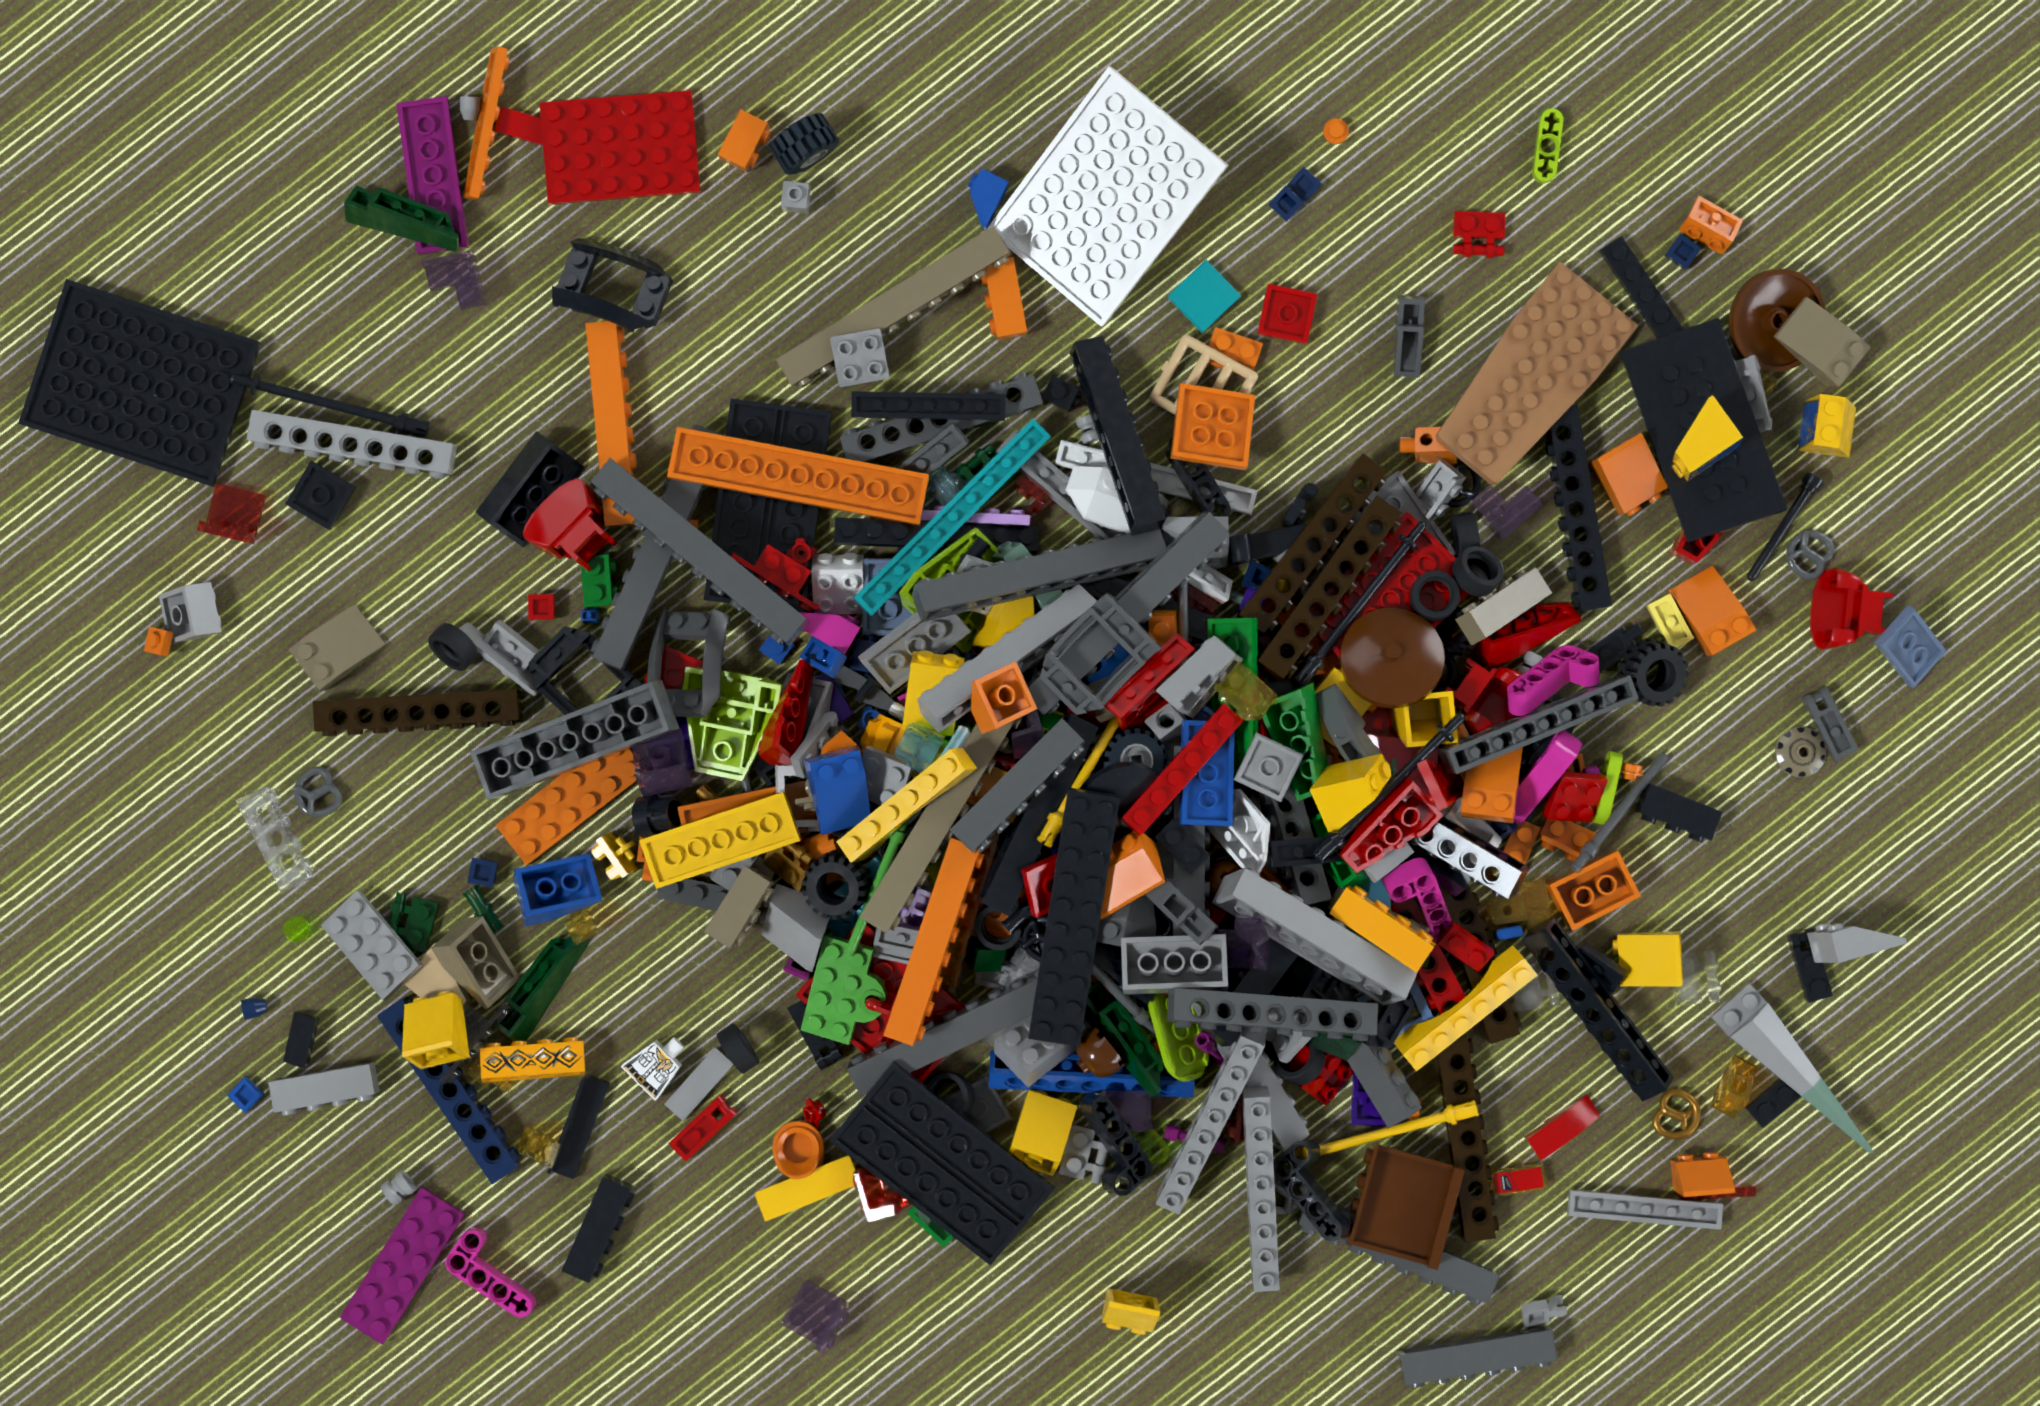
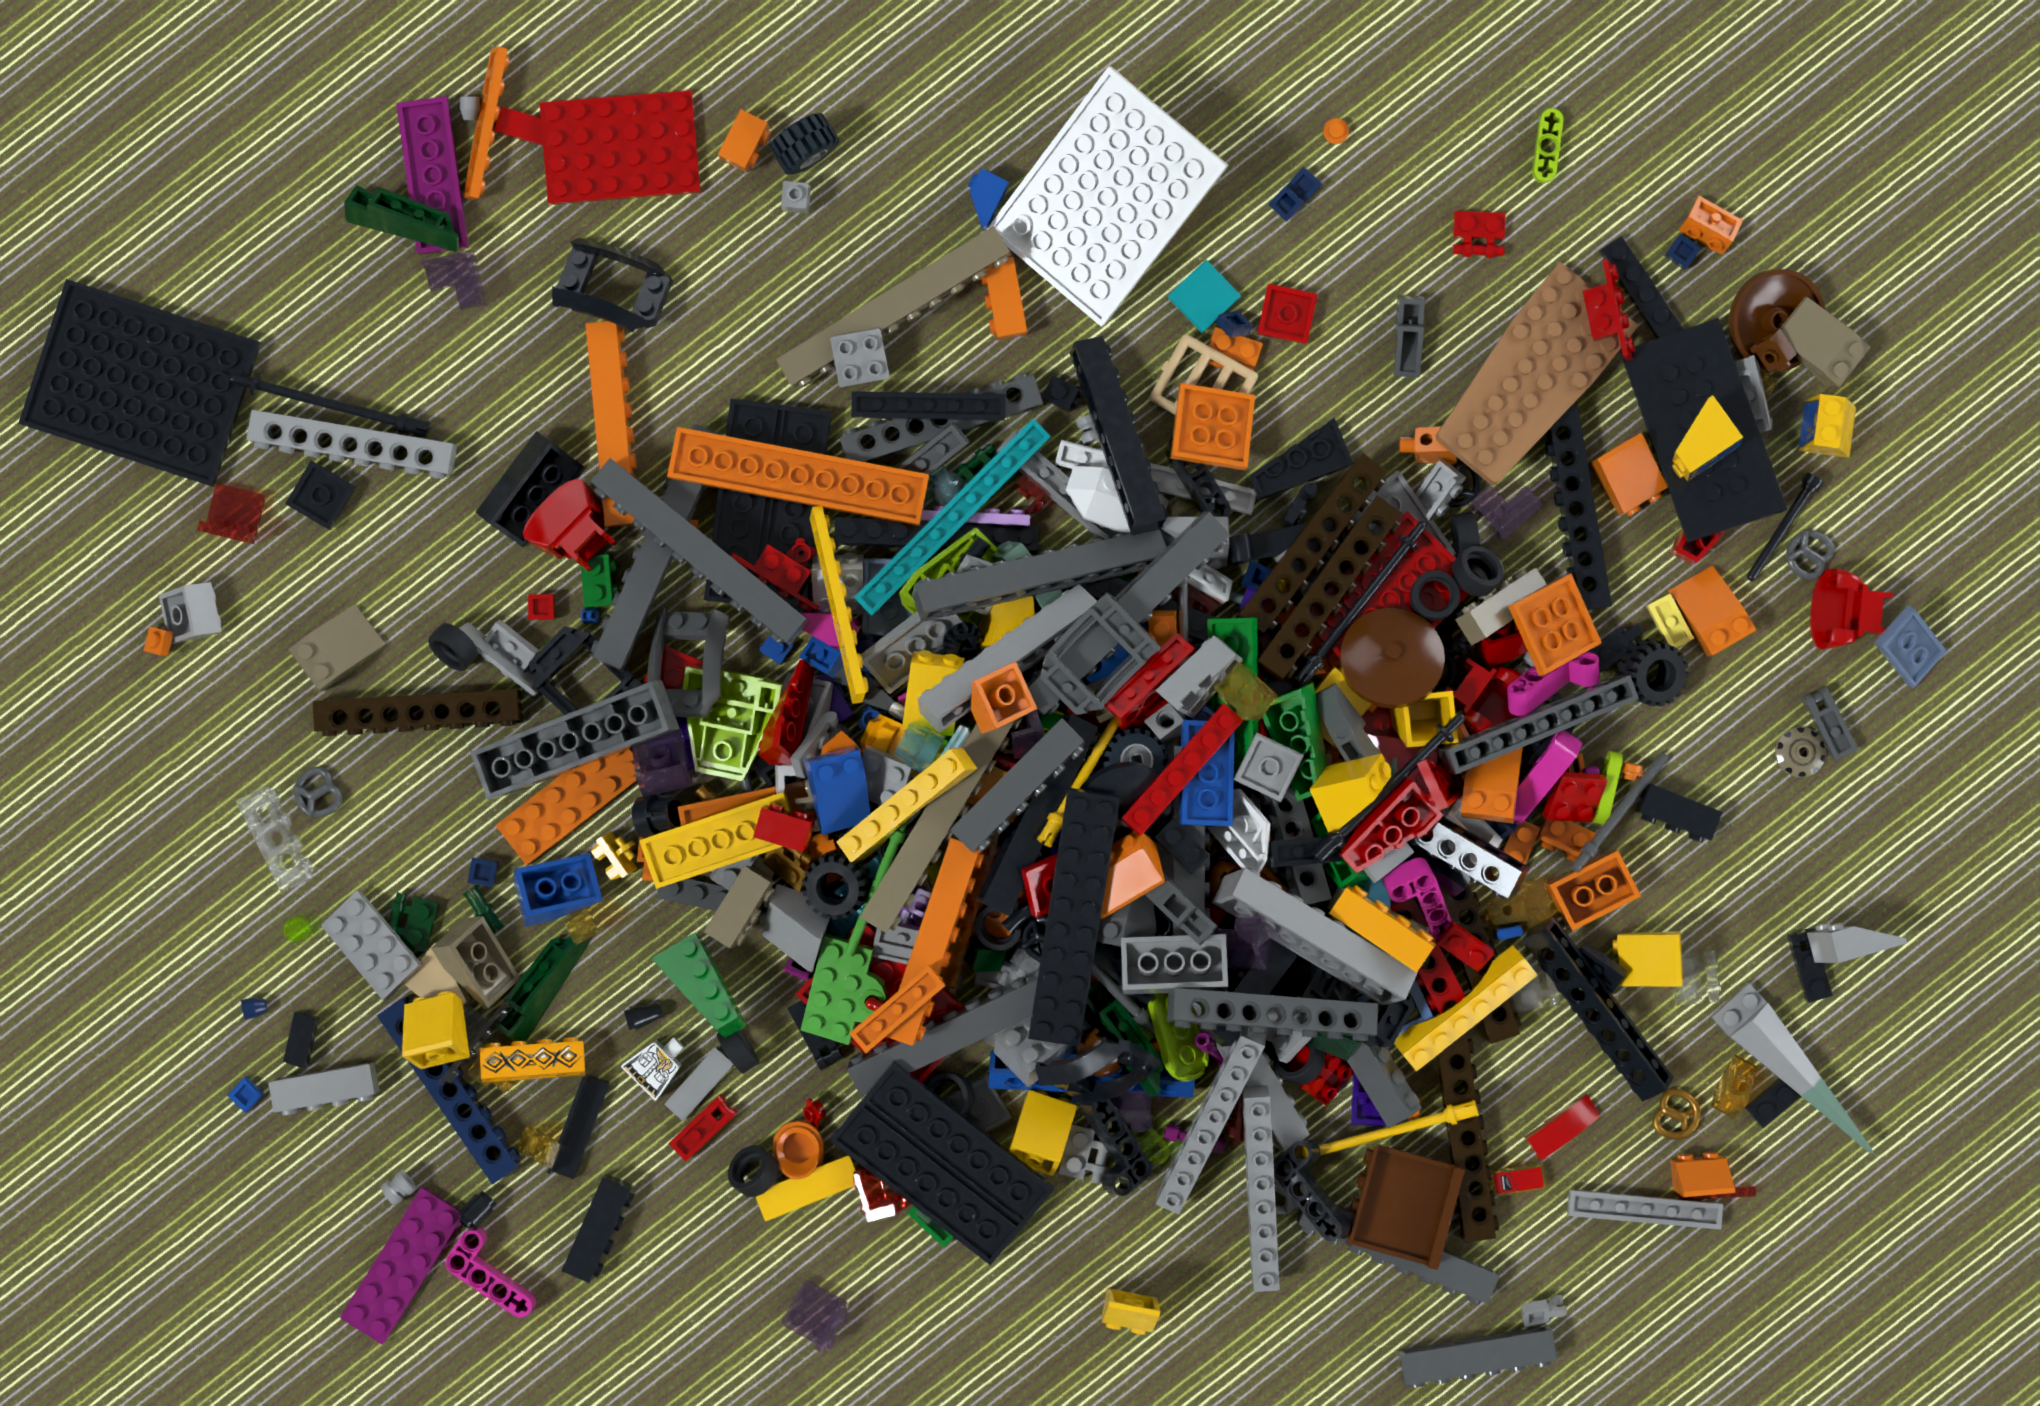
(476, 1210): none -> black brick
(642, 1015): none -> black cone
(699, 979): none -> green wedge
(763, 1179): none -> black tyre
(784, 827): none -> red brick
(840, 613): none -> yellow plate
(897, 1009): none -> orange plate
(962, 631): none -> black gear
(1073, 1072): none -> black wedge
(1234, 324): none -> dark blue plate
(1309, 460): none -> black wing
(1554, 624): none -> orange plate
(1605, 311): none -> red bracket
(1774, 351): none -> reddish brown brick

